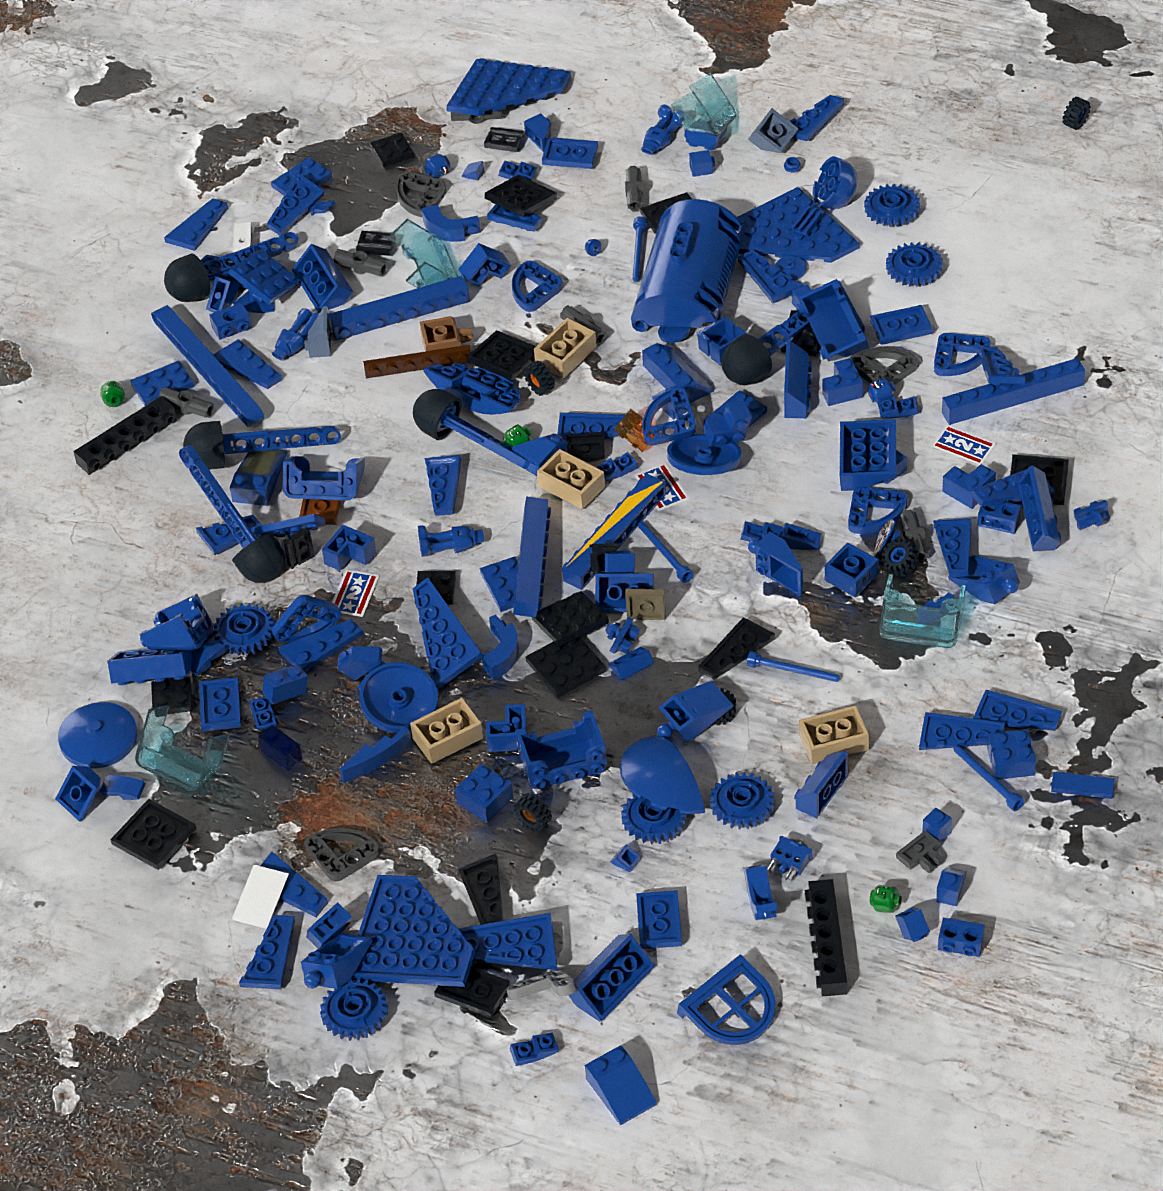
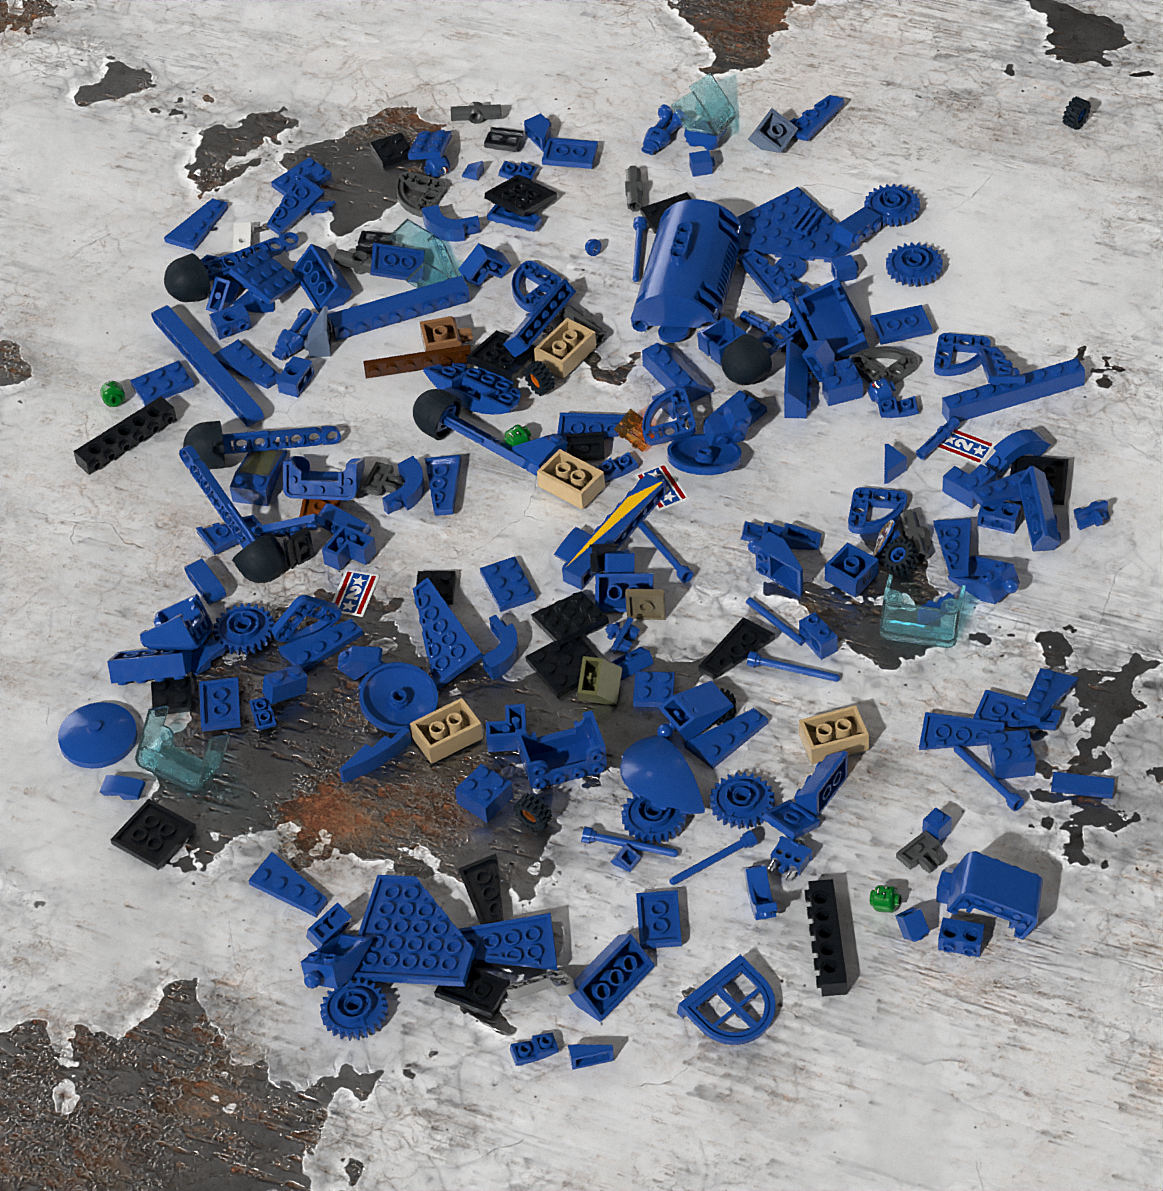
(78, 790): blue slope -> none
(187, 403): dark grey piece -> none
(205, 581): none -> blue beam
(260, 896): white sticker -> none
(271, 955): blue wing -> none
(280, 747): clear blue brick -> none
(295, 376): none -> blue brick
(336, 518): none -> blue beam
(341, 864): dark grey beam -> none
(378, 480): none -> dark grey hinge
(395, 261): none -> blue tile
(411, 491): none -> blue arch
(429, 145): none -> blue plate
(458, 538): blue piece -> none
(499, 83): blue plate -> none
(531, 557): blue brick -> none
(539, 318): none -> blue brick
(571, 543): none -> blue slope
(588, 1055): none -> blue slope
(590, 835): none -> blue piece
(599, 681): none -> olive slope
(619, 1085): blue slope -> none
(652, 688): none -> blue plate
(726, 738): none -> blue wing
(747, 840): none -> blue piece
(755, 321): none -> blue axle
(775, 621): none -> blue bar
(788, 295): none -> blue piece
(791, 819): none -> blue plate
(792, 165): blue plate -> none
(818, 635): none -> blue brick
(820, 359): none -> blue slope
(835, 184): blue cylinder -> none
(844, 268): none -> blue brick
(857, 227): none -> blue brick
(867, 453): blue slope -> none
(942, 434): none -> blue pin
(997, 890): none -> blue windscreen
(1015, 446): none -> blue arch
(1045, 693): none -> blue wing

